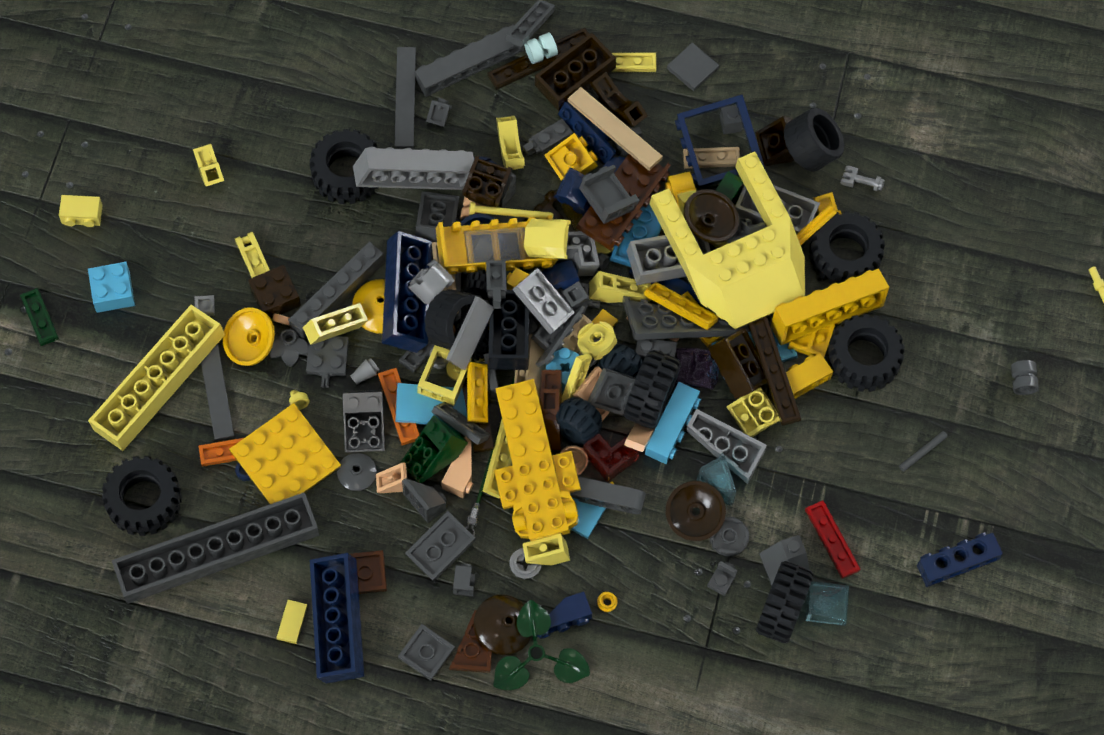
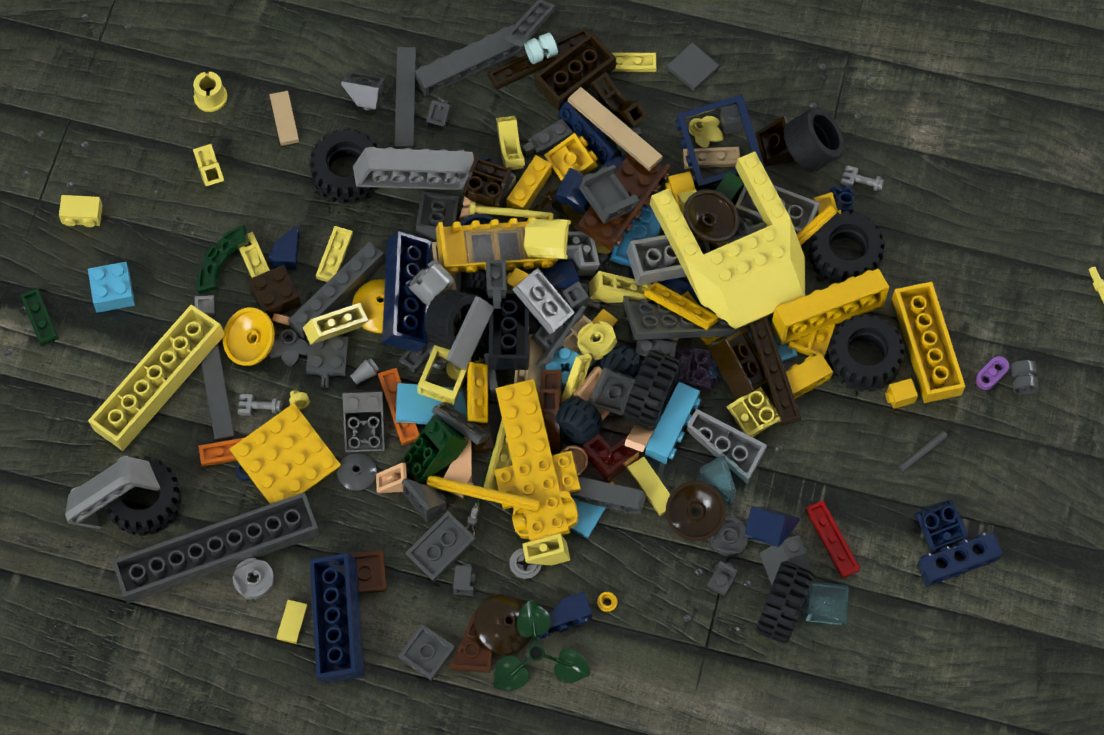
(105, 488): none -> light grey windscreen
(217, 96): none -> light yellow piece
(217, 255): none -> dark green tile
(257, 568): none -> light grey plate
(275, 405): none -> light grey hinge
(284, 118): none -> tan tile
(286, 250): none -> dark blue slope
(334, 253): none -> light yellow plate
(364, 89): none -> slope
(483, 493): none -> yellow axle
(529, 184): none -> yellow brick
(650, 484): none -> light yellow tile
(707, 132): none -> light yellow plate
(769, 525): none -> dark blue slope
(843, 198): none -> dark blue plate
(901, 393): none -> yellow brick
(928, 342): none -> yellow brick
(941, 525): none -> dark blue slope
(991, 374): none -> medium lavender plate

